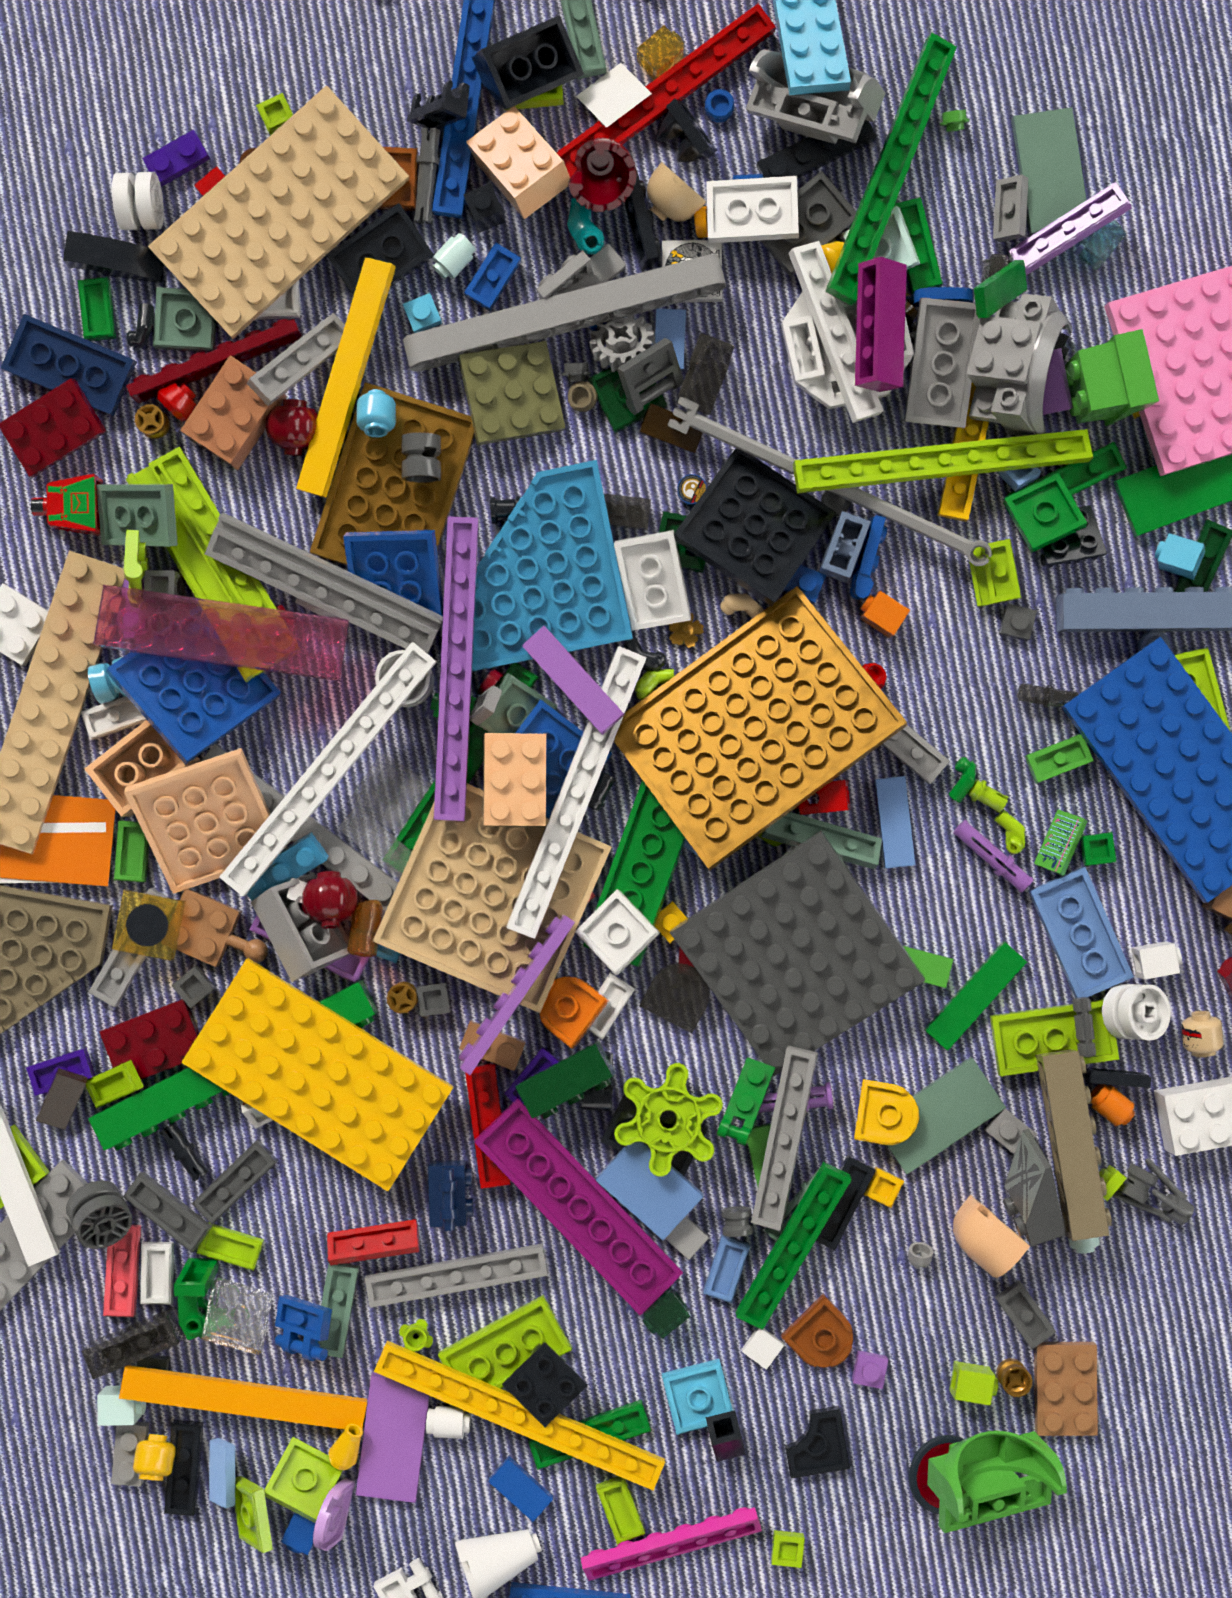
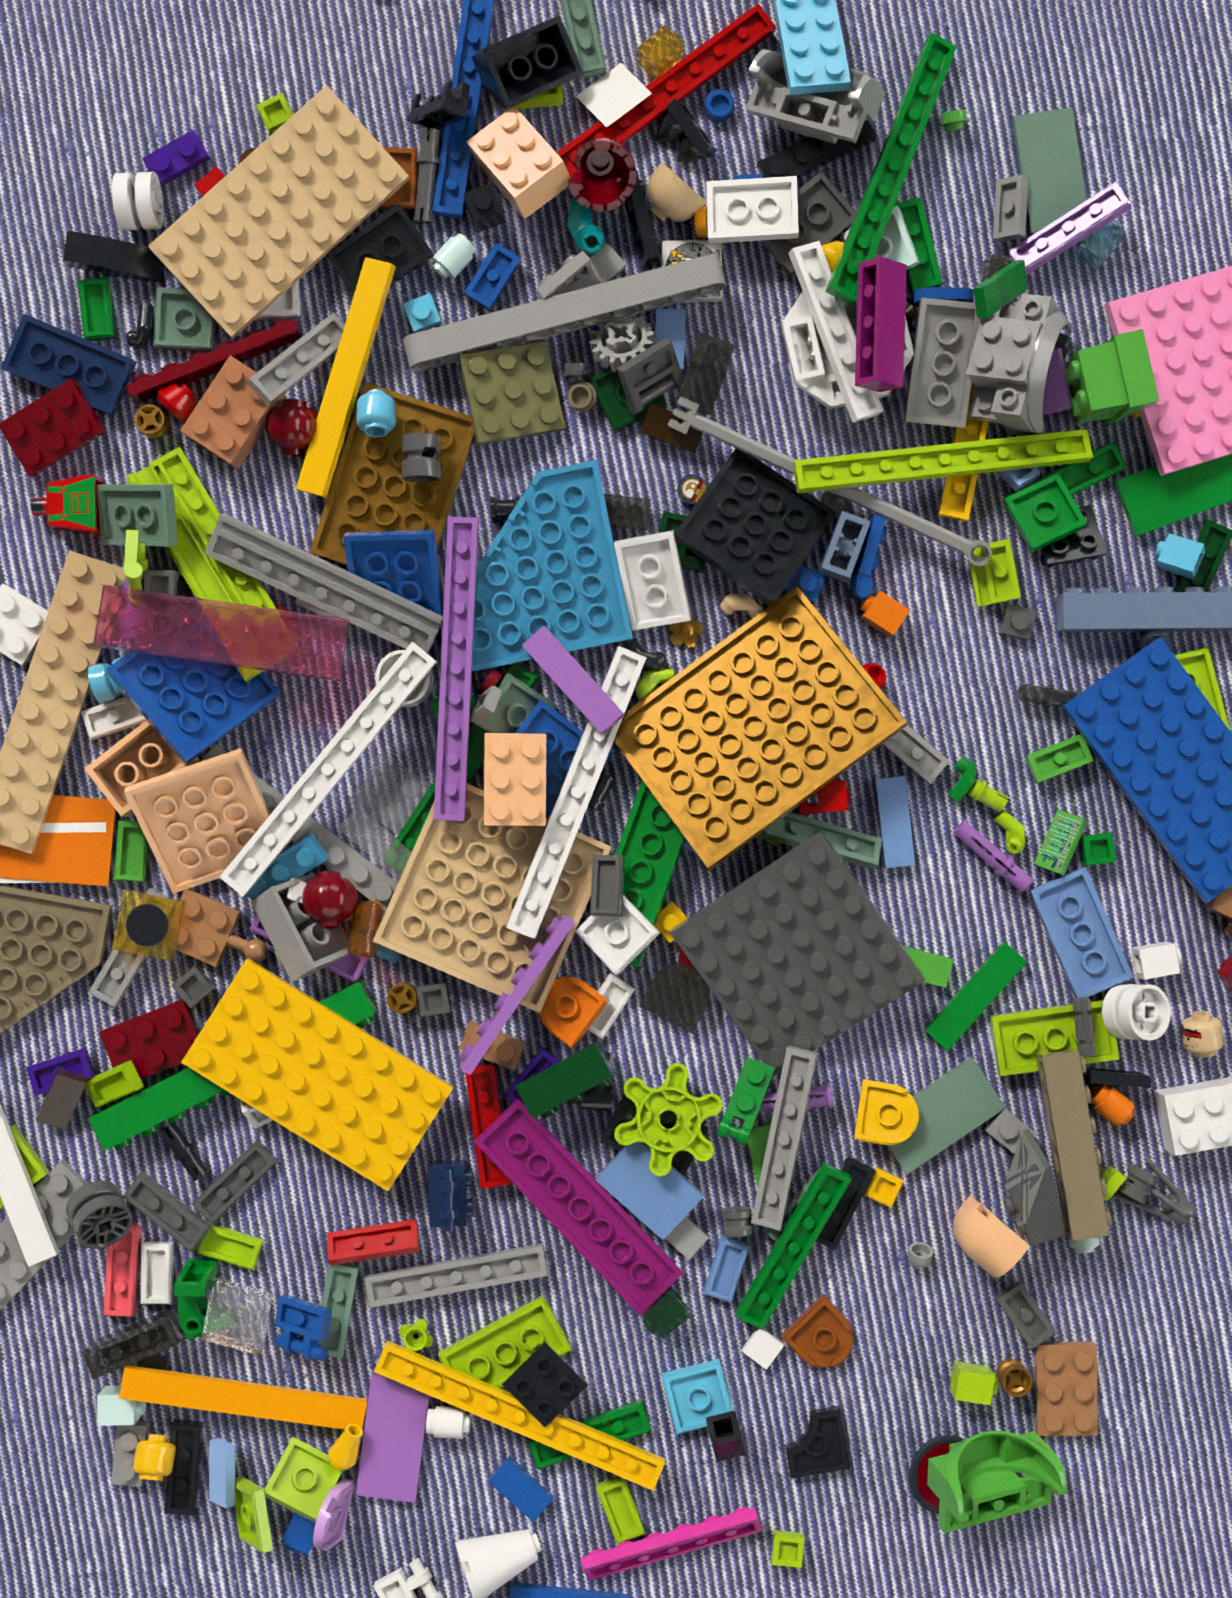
(607, 885): none -> dark grey tile
(869, 1369): medium lavender plate -> none

